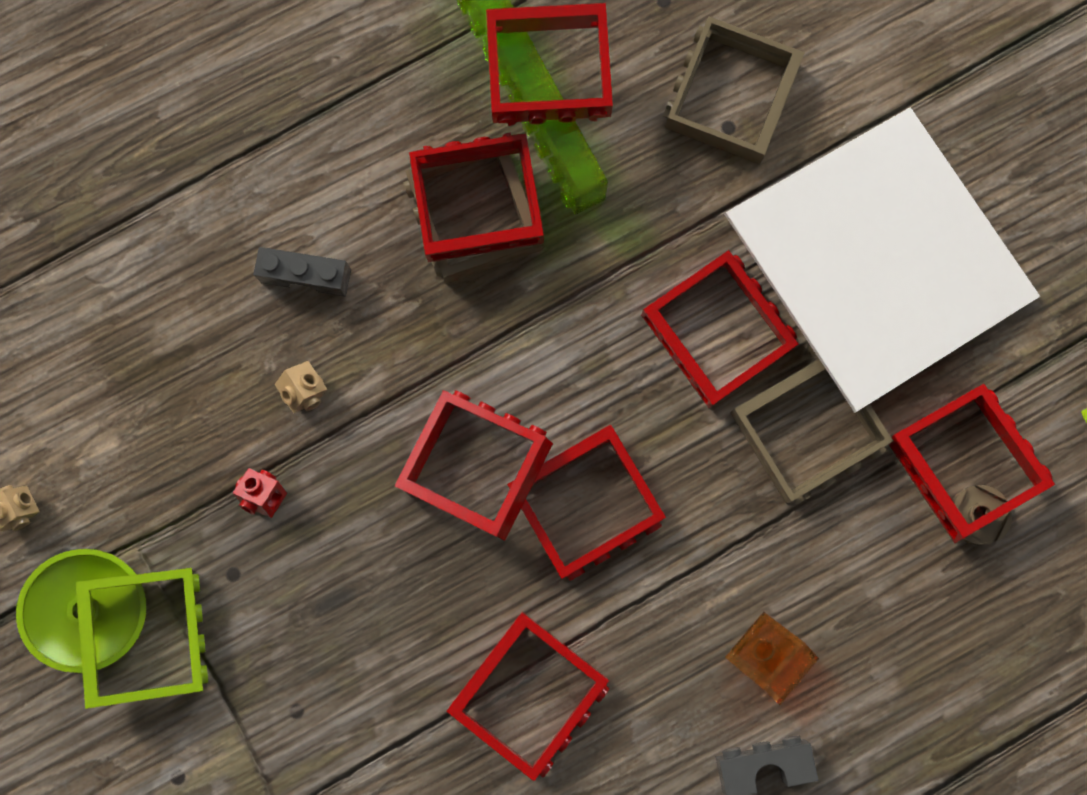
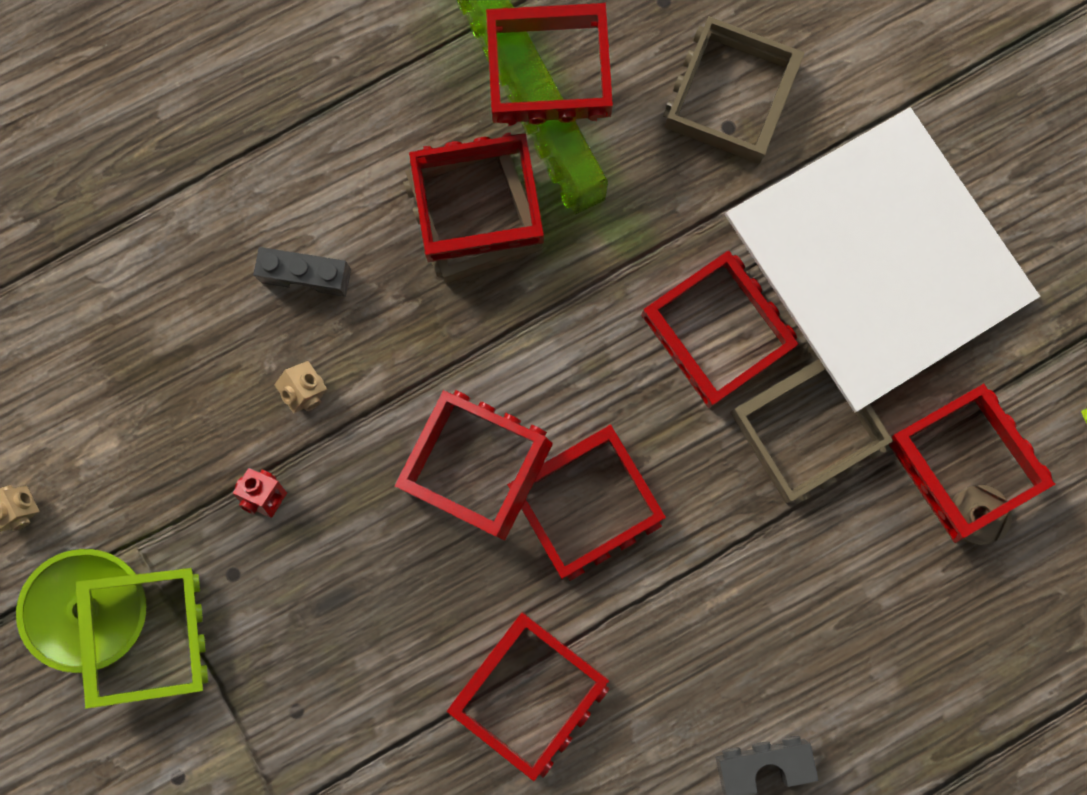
(772, 658): clear orange slope -> none

